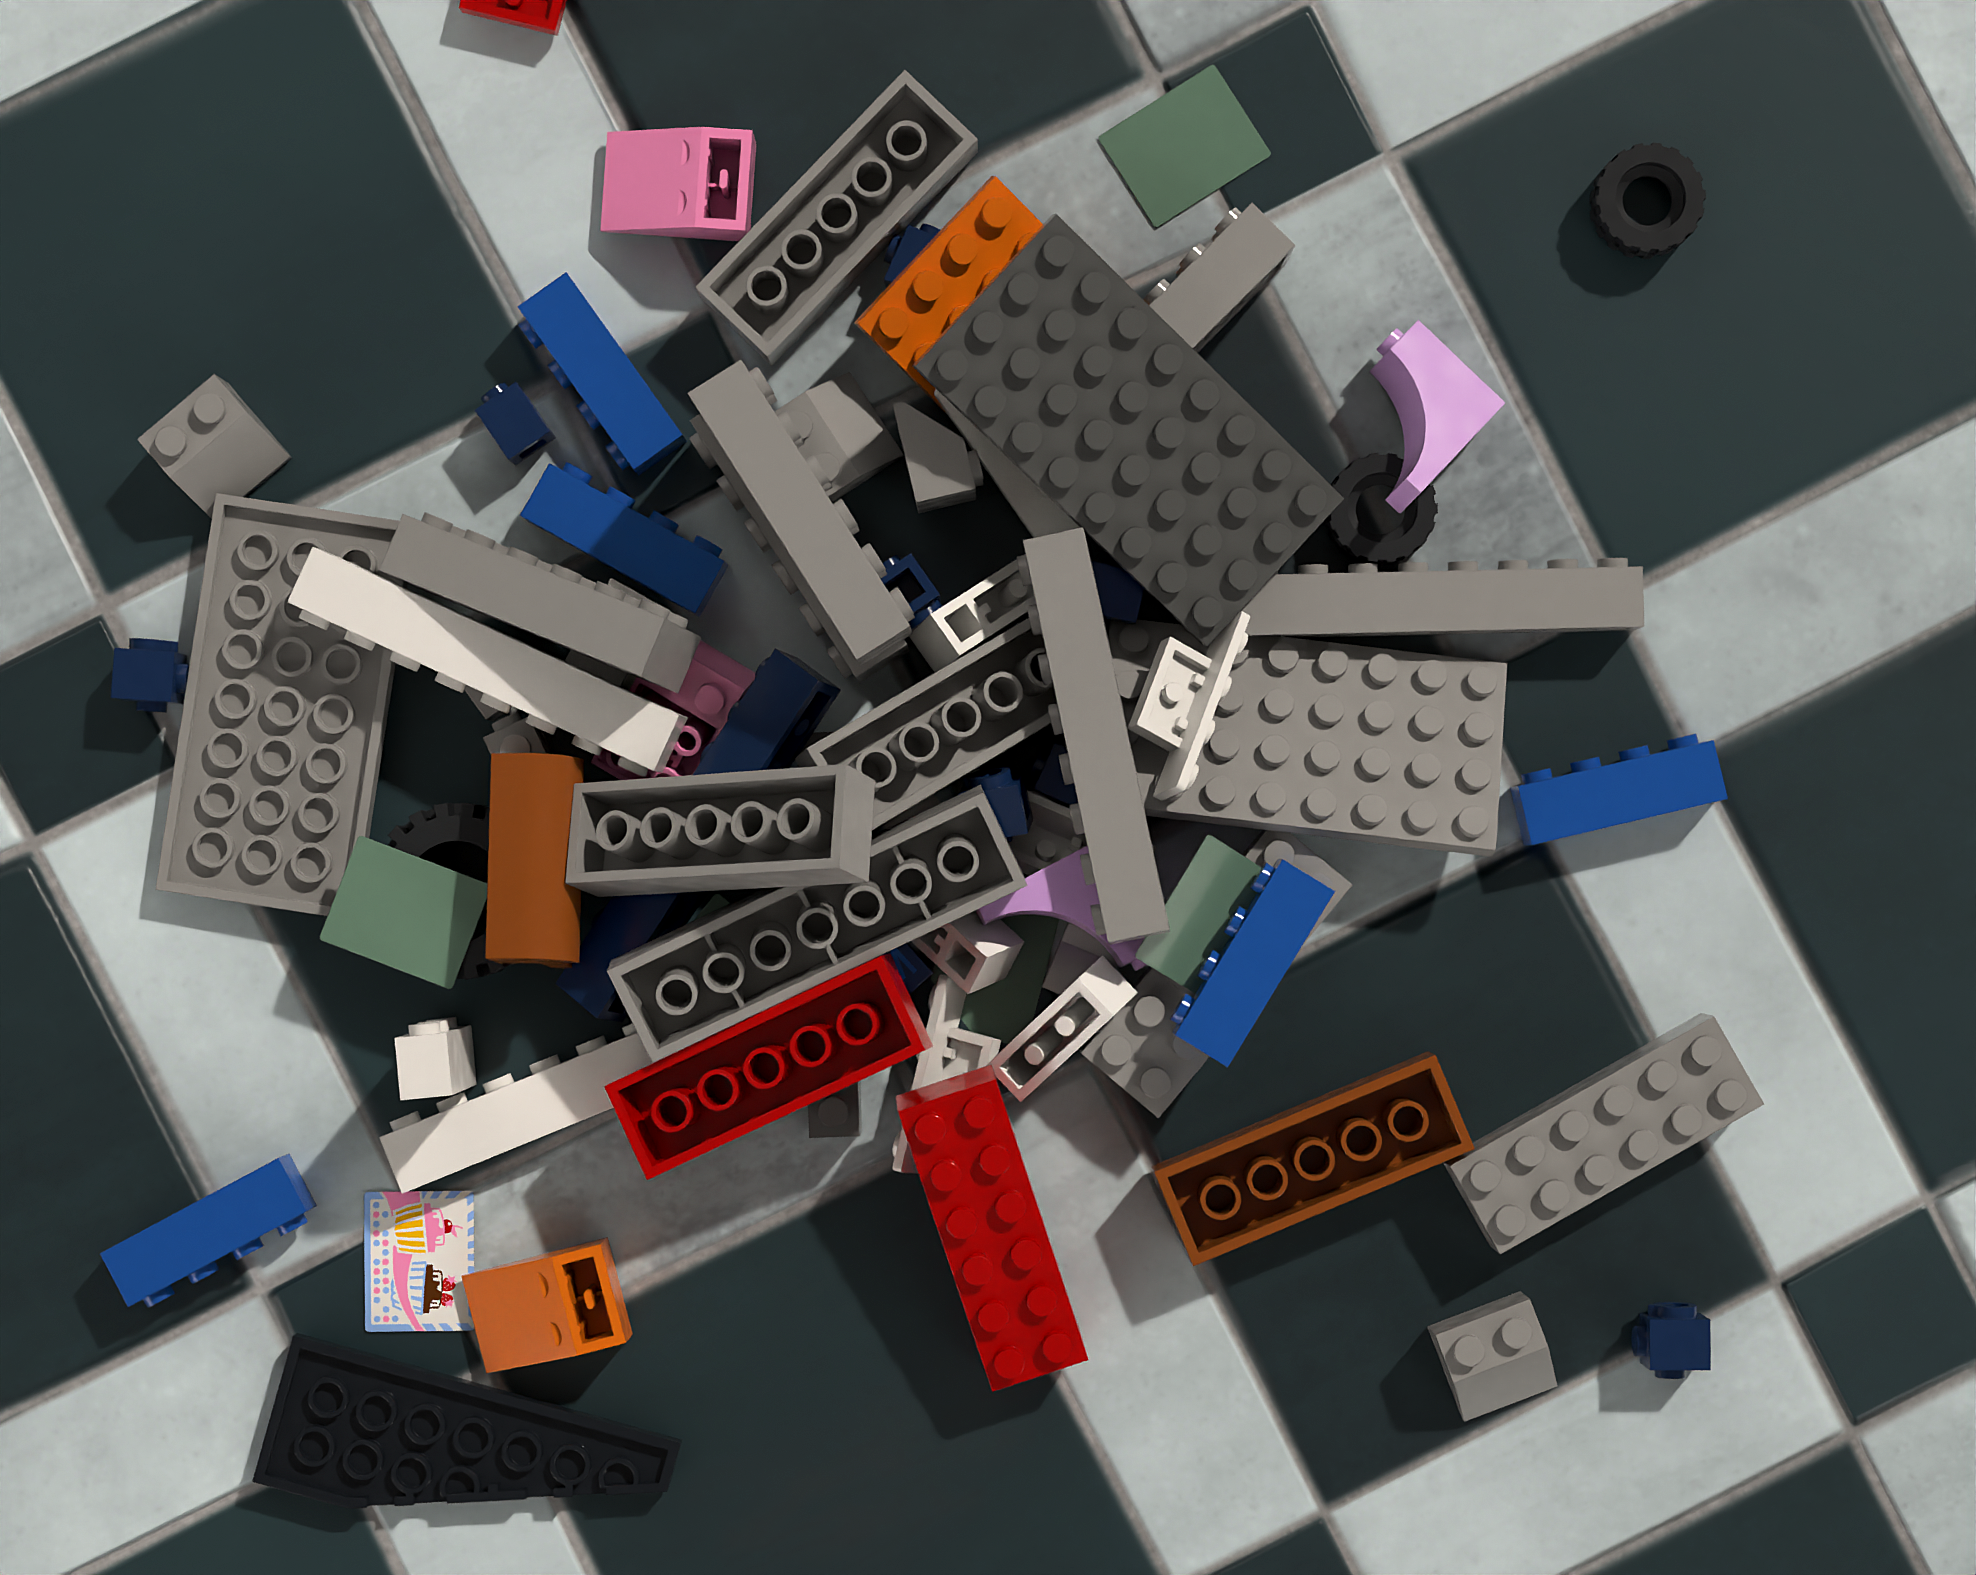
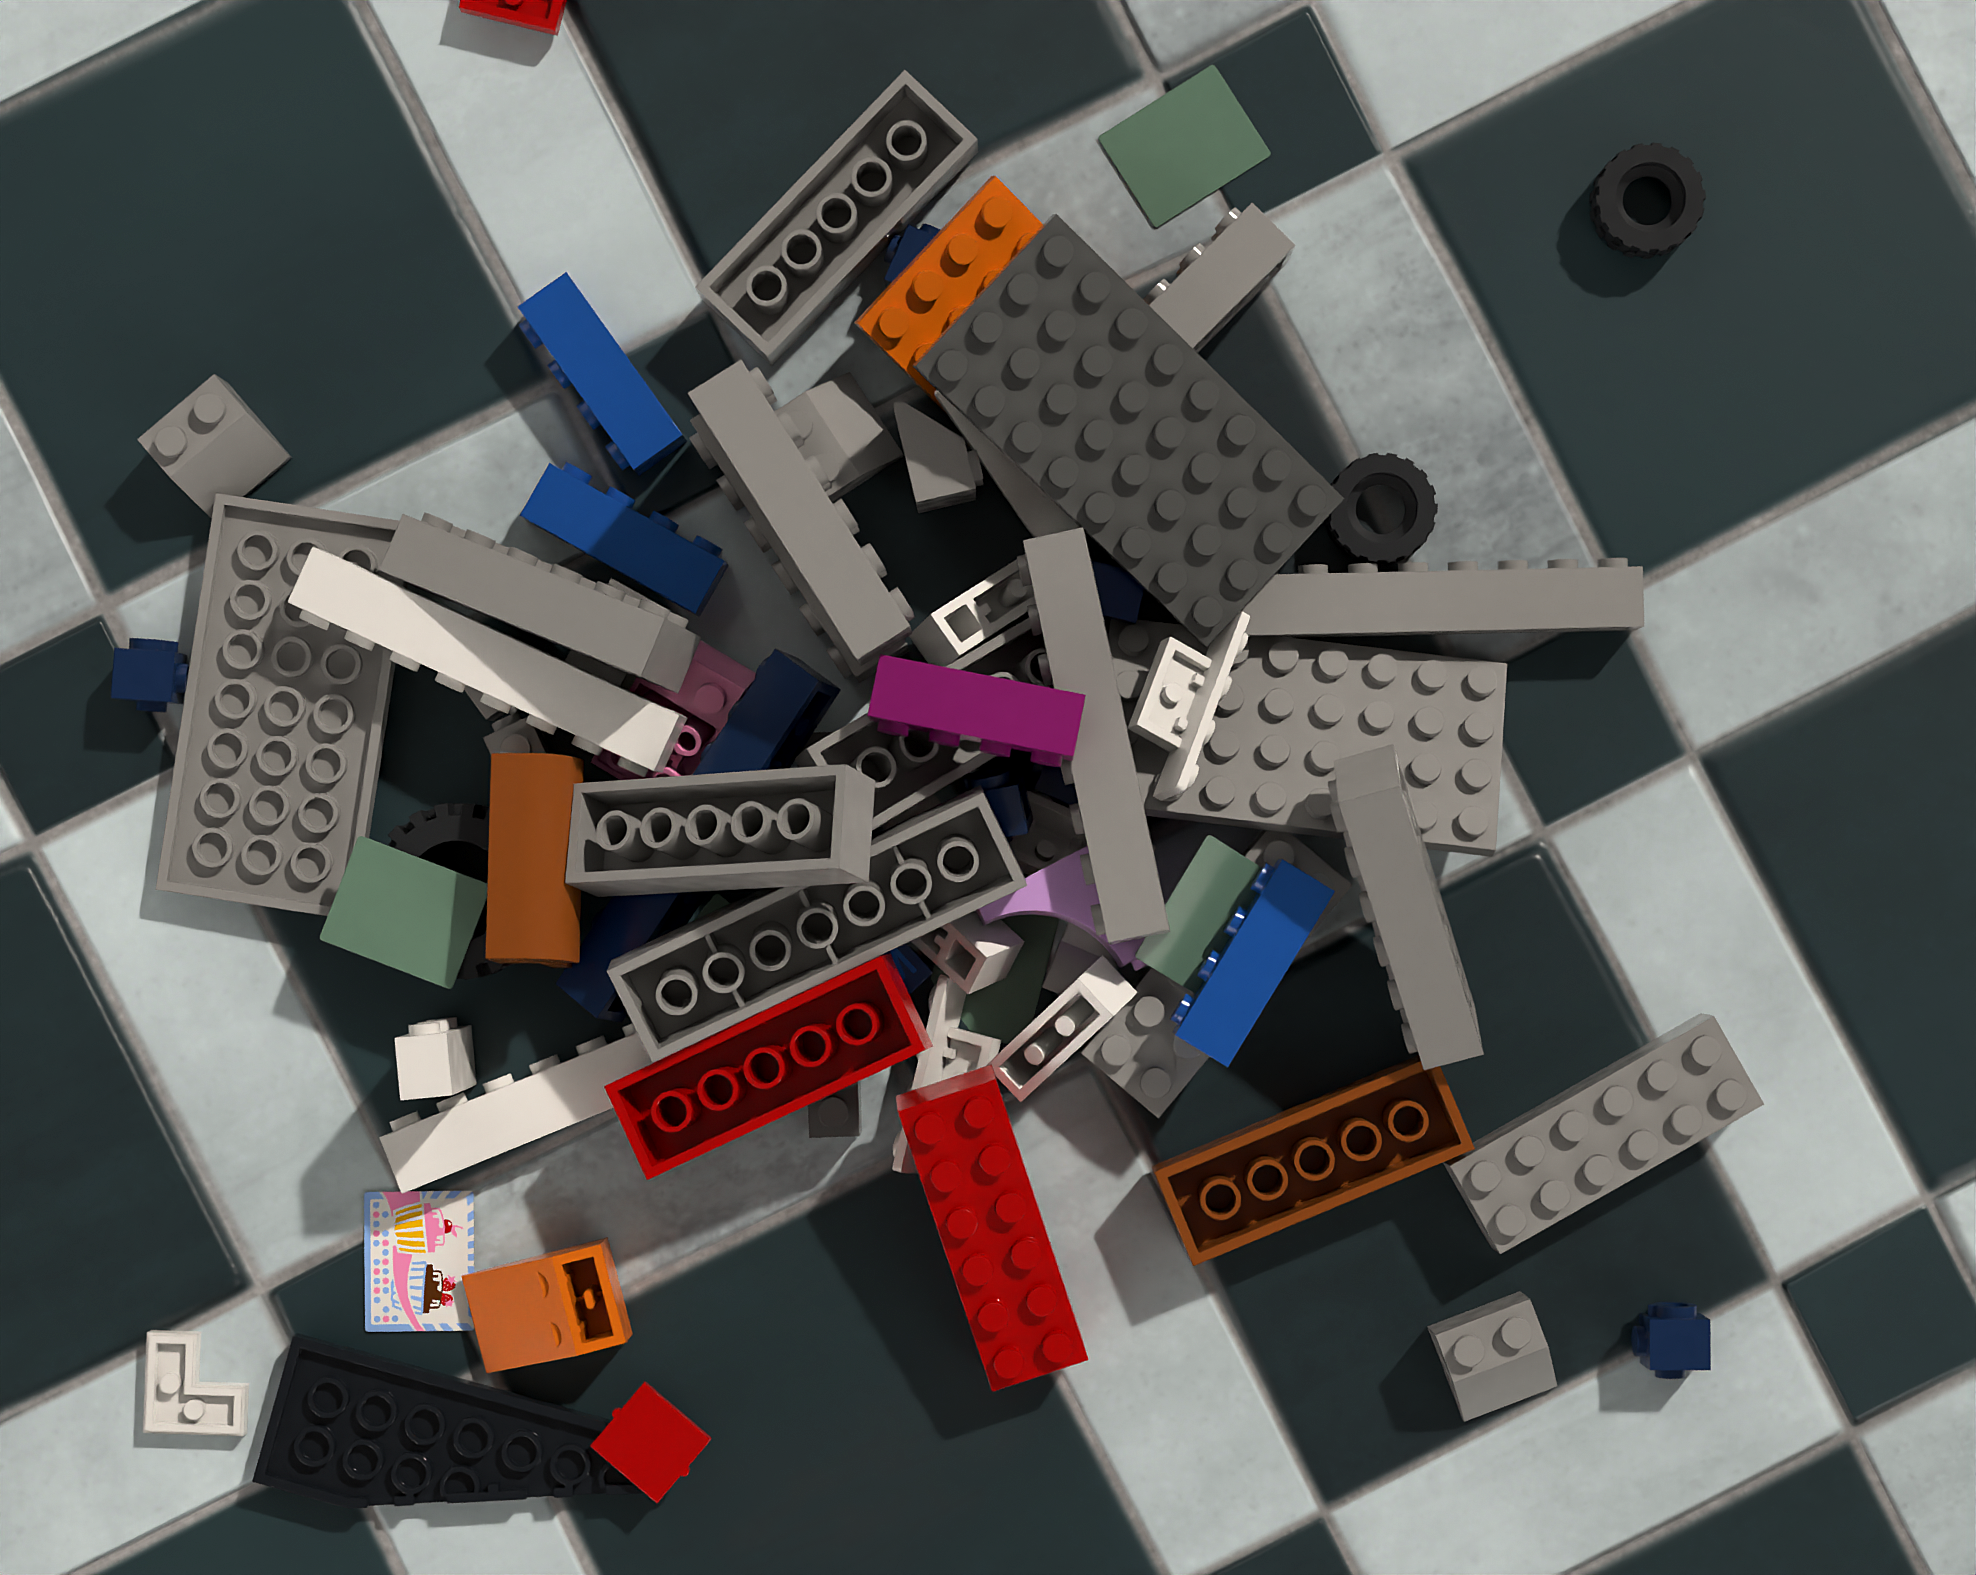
(178, 1401): none -> white tile
(208, 1230): blue brick -> none
(514, 422): dark blue brick -> none
(650, 1442): none -> red piece
(679, 182): bright pink slope -> none
(914, 586): dark blue brick -> none
(976, 708): none -> magenta brick
(1404, 907): none -> light grey brick
(1436, 402): lavender arch -> none
(1618, 792): blue brick -> none

